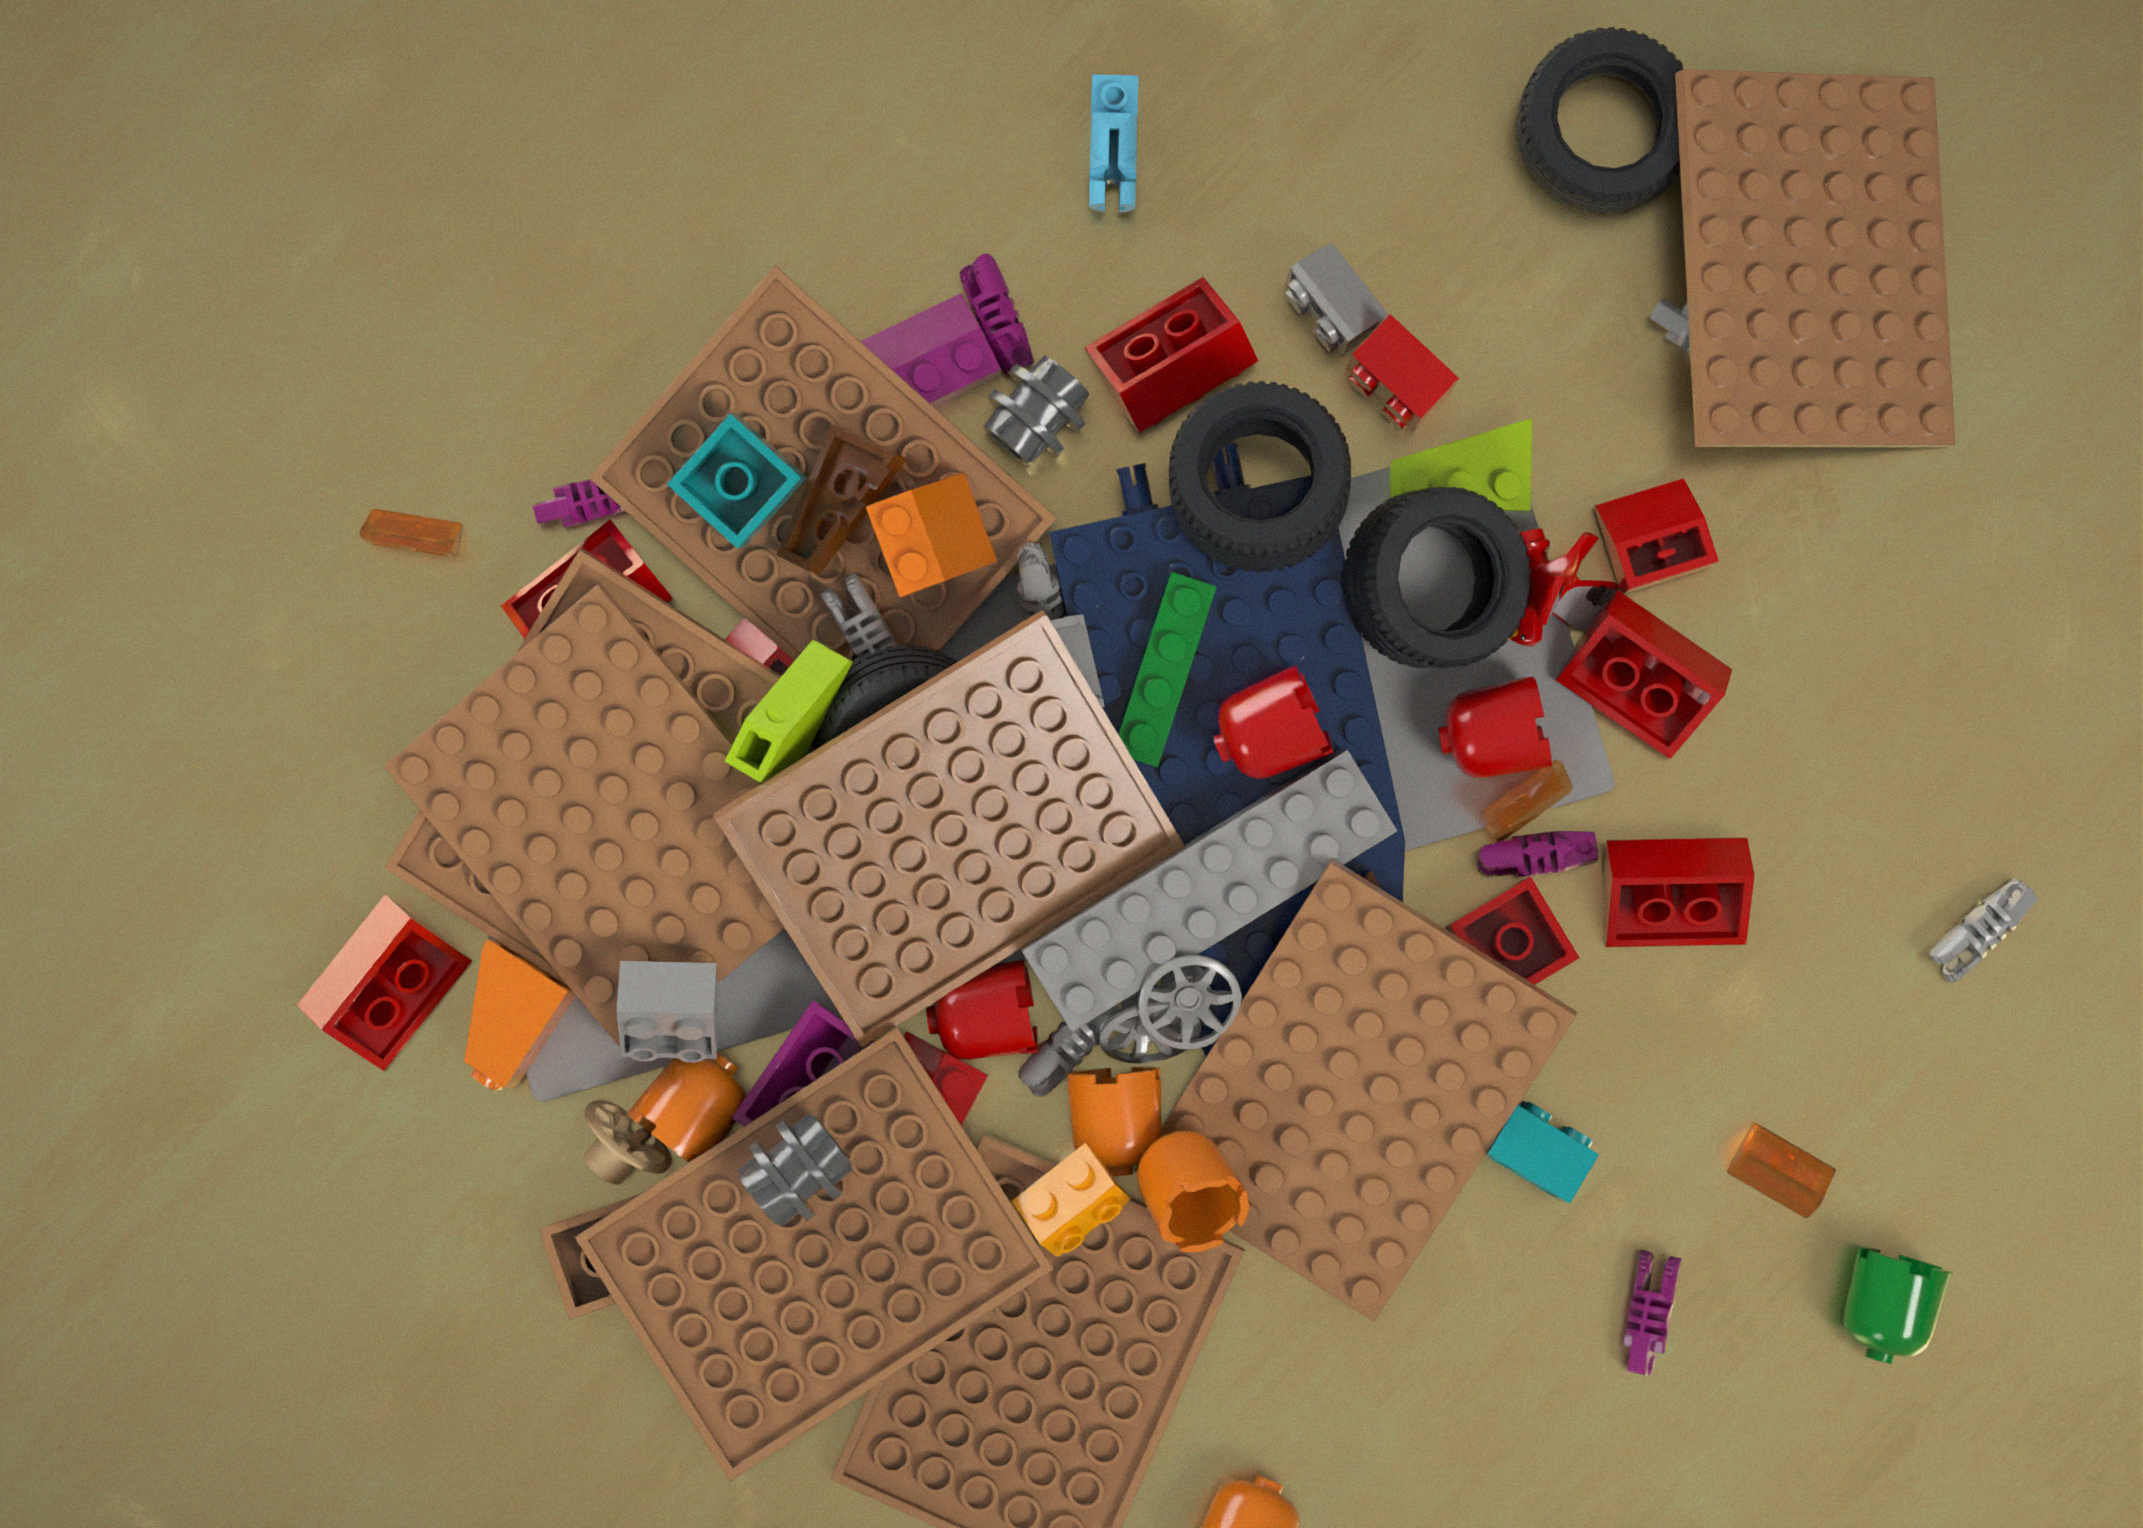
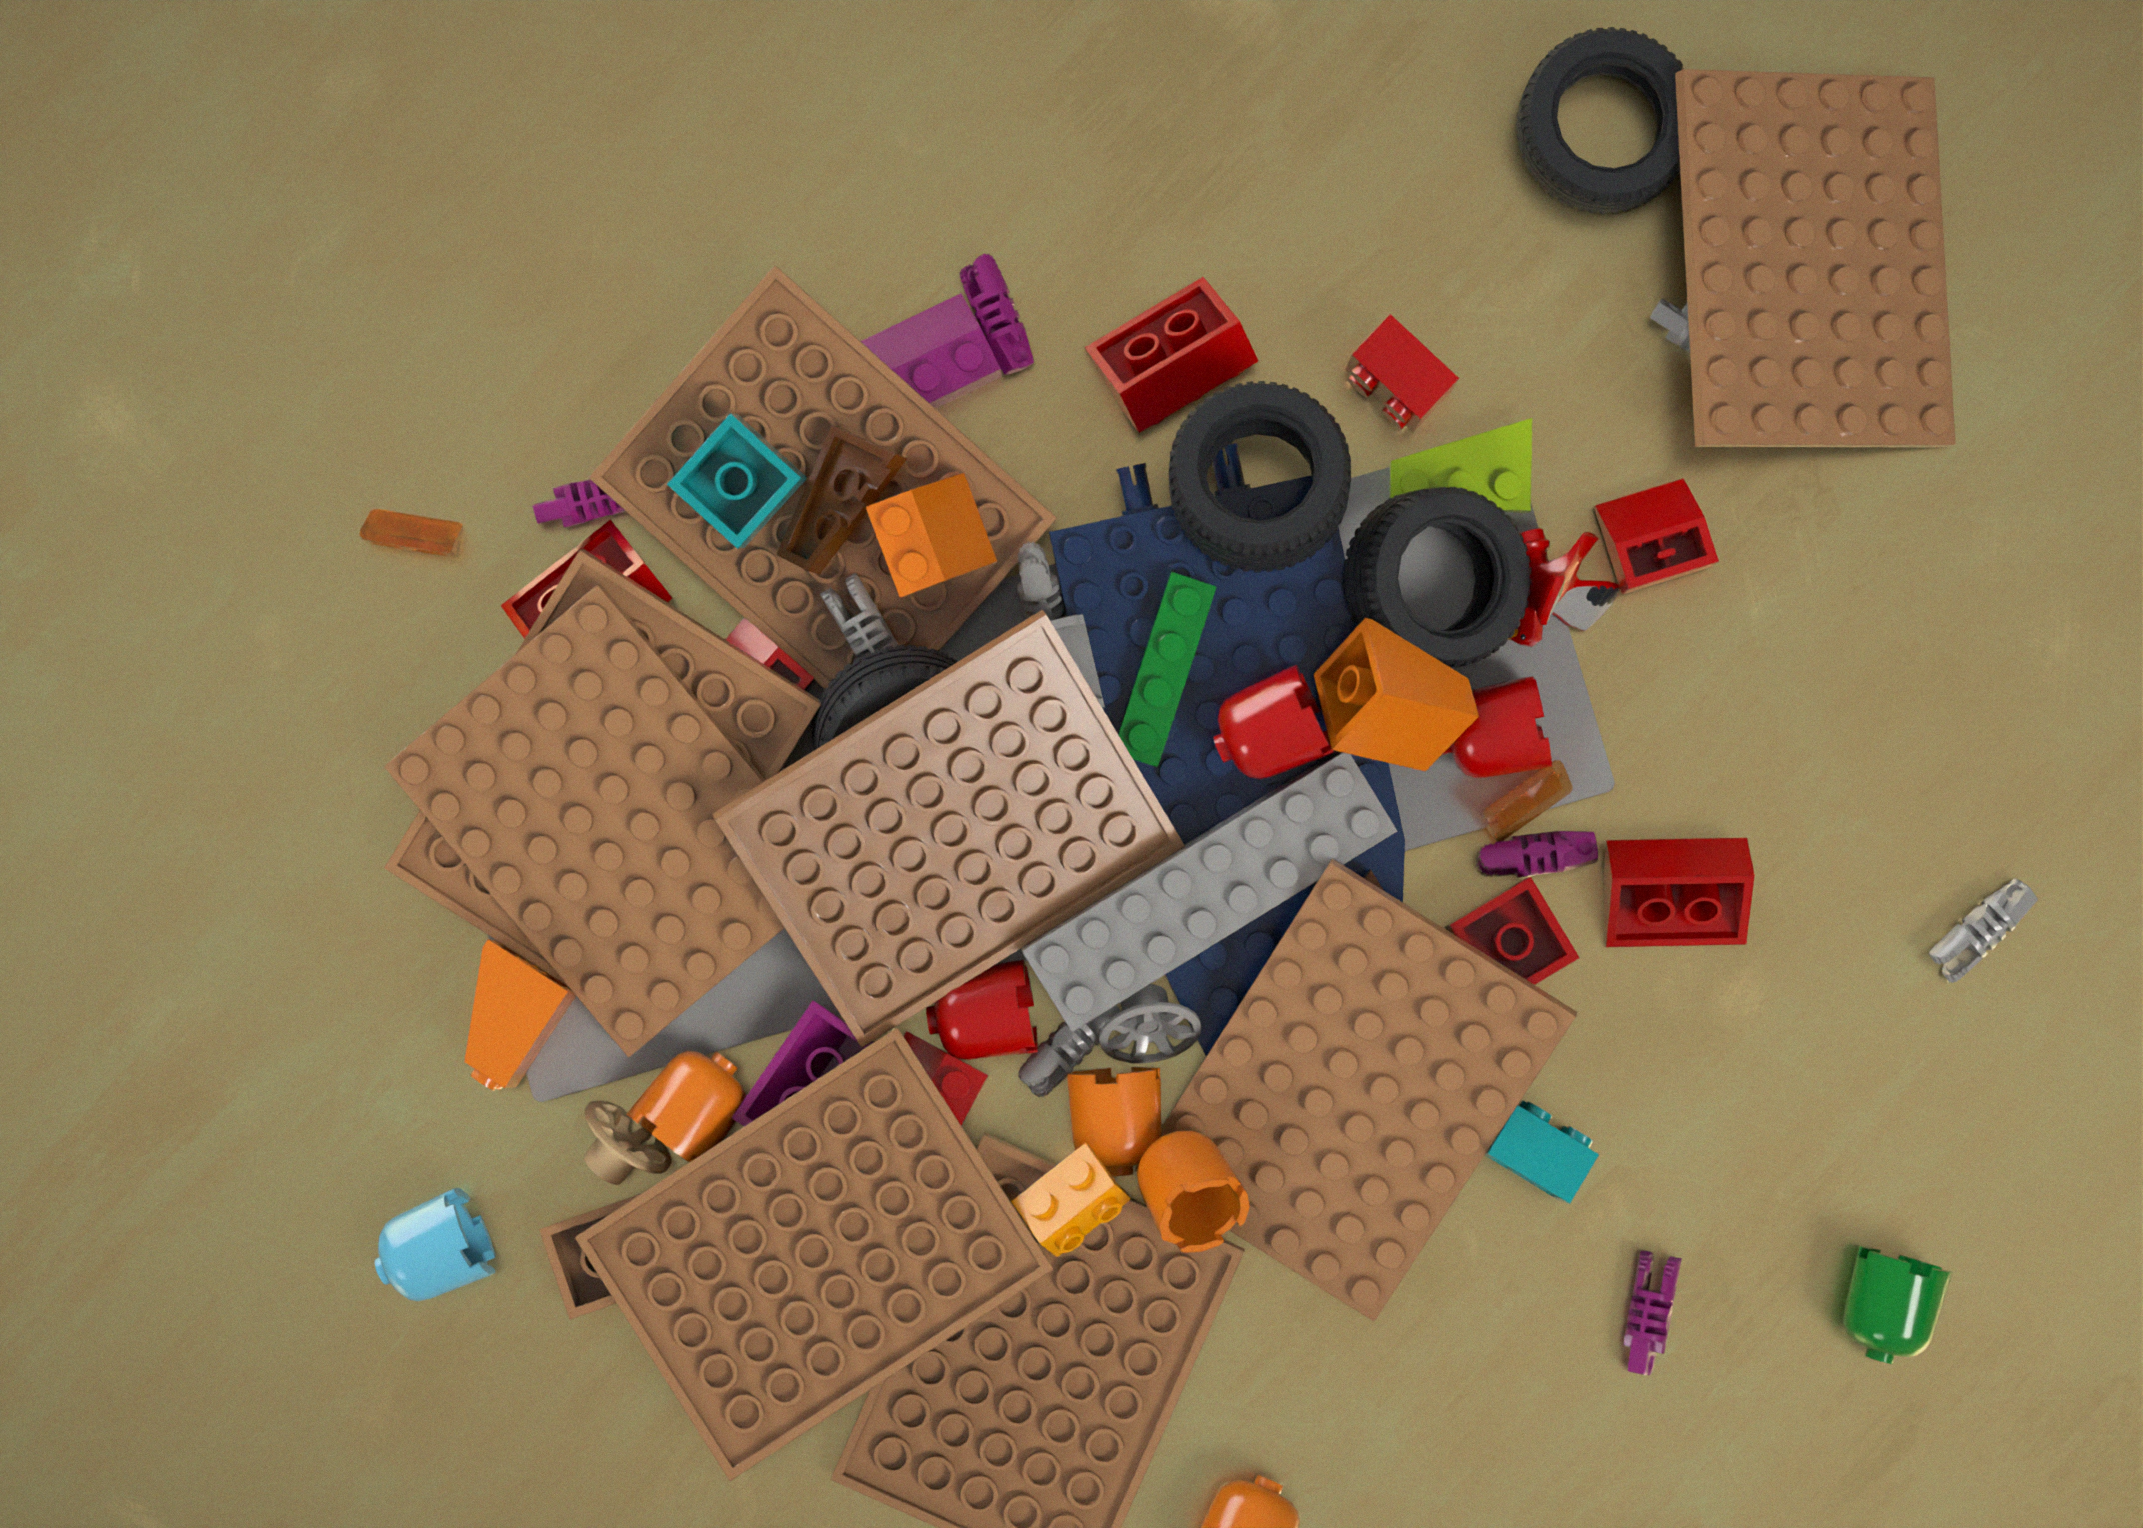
(383, 983): red slope -> none
(434, 1248): none -> medium azure cylinder
(668, 1010): light grey slope -> none
(789, 714): lime slope -> none
(795, 1170): dark grey piece -> none
(1036, 410): dark grey piece -> none
(1113, 139): medium azure plate -> none
(1191, 991): light grey wheel -> none
(1334, 299): light grey slope -> none
(1392, 699): none -> orange slope
(1645, 675): red slope -> none
(1781, 1171): clear orange slope -> none

